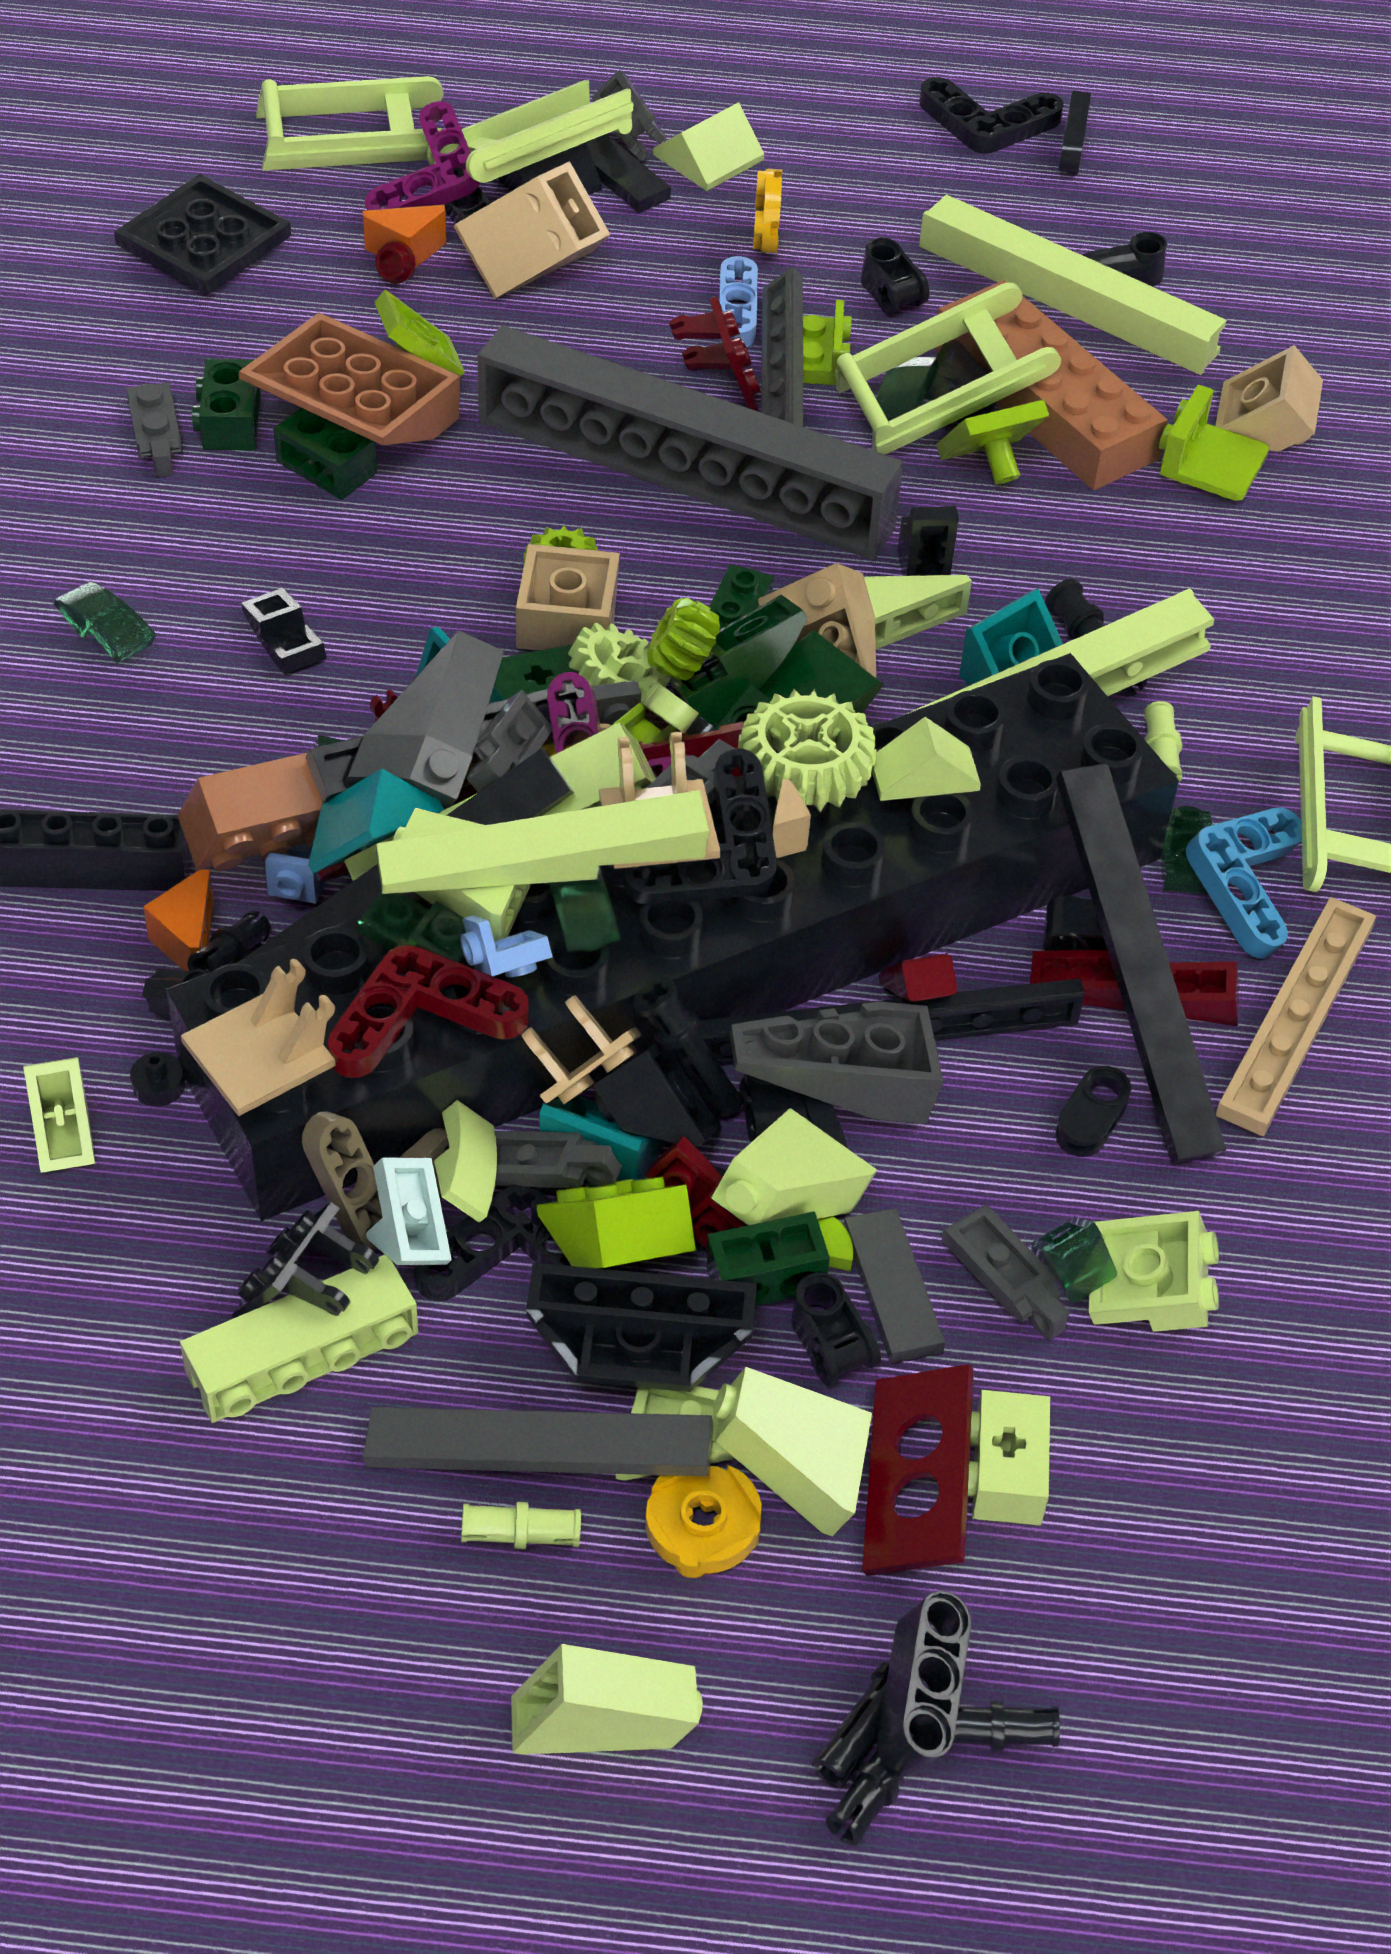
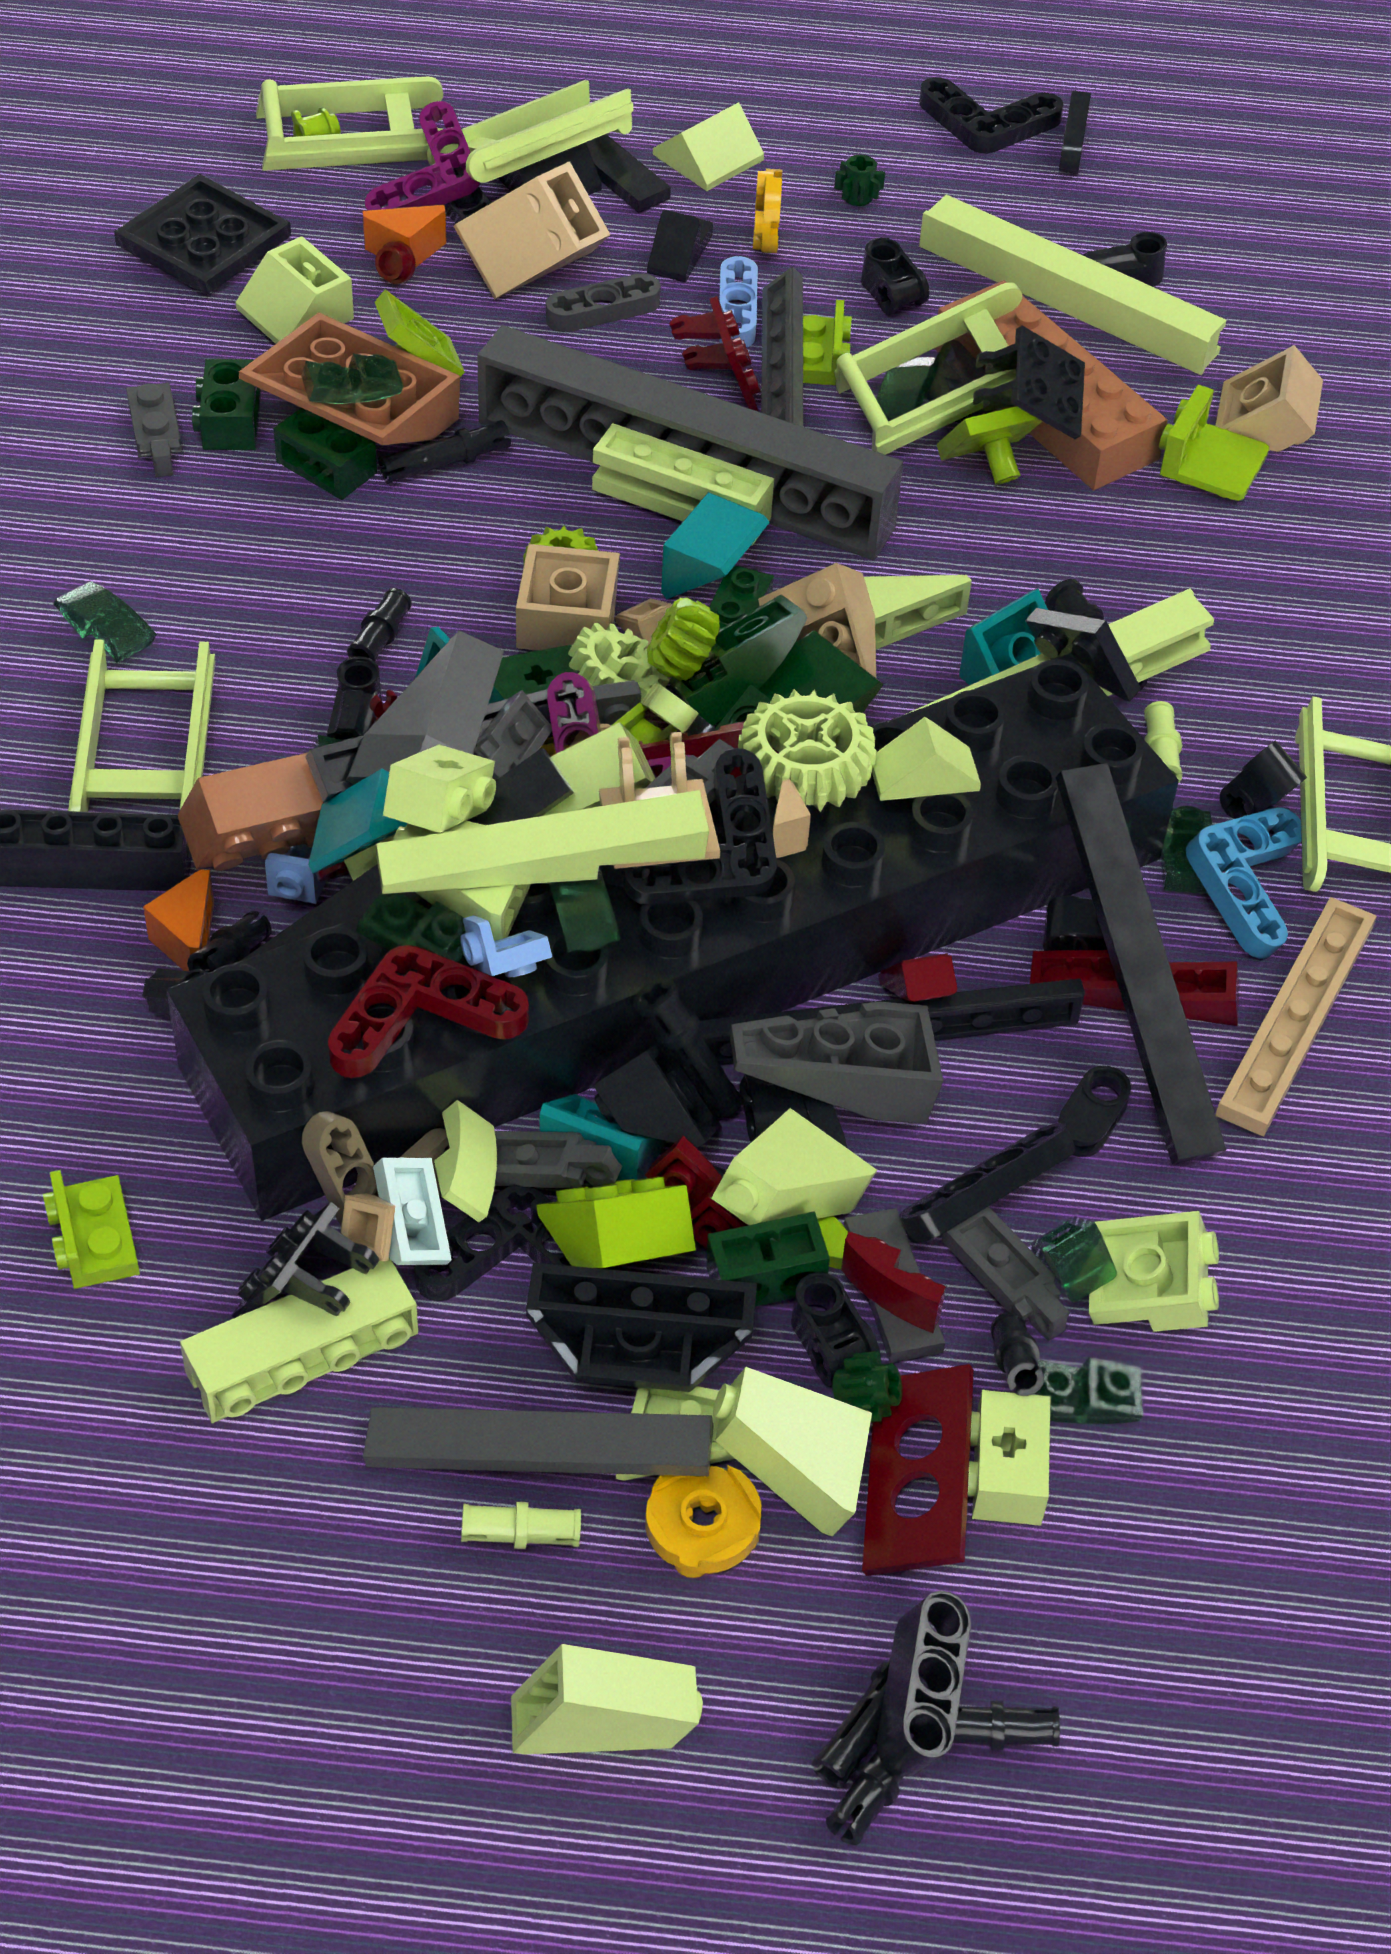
(59, 1114): yellowish green slope -> none
(94, 1230): none -> lime bracket
(140, 784): none -> yellowish green piece
(157, 1079): black tile -> none
(263, 1043): tan plate -> none
(282, 630): black slope -> none
(293, 287): none -> yellowish green slope
(316, 124): none -> lime brick
(351, 711): none -> black piece
(363, 381): none -> clear green slope
(369, 1222): none -> tan slope
(380, 625): none -> black pin
(439, 788): none -> yellowish green brick
(462, 446): none -> black pin
(574, 1083): tan plate -> none
(576, 307): none -> dark grey beam
(641, 115): dark grey hinge -> none
(643, 618): none -> tan slope
(671, 476): none -> yellowish green brick
(678, 245): none -> black slope
(708, 544): none -> teal slope
(859, 180): none -> dark green gear
(868, 1384): none -> dark green gear
(875, 1272): none -> dark red slope
(928, 541): black arch -> none
(987, 1182): none -> black beam
(1017, 1354): none -> black pin
(1046, 381): none -> black plate
(1090, 643): none -> black wing
(1094, 1393): none -> clear green slope
(1261, 782): none -> black piece

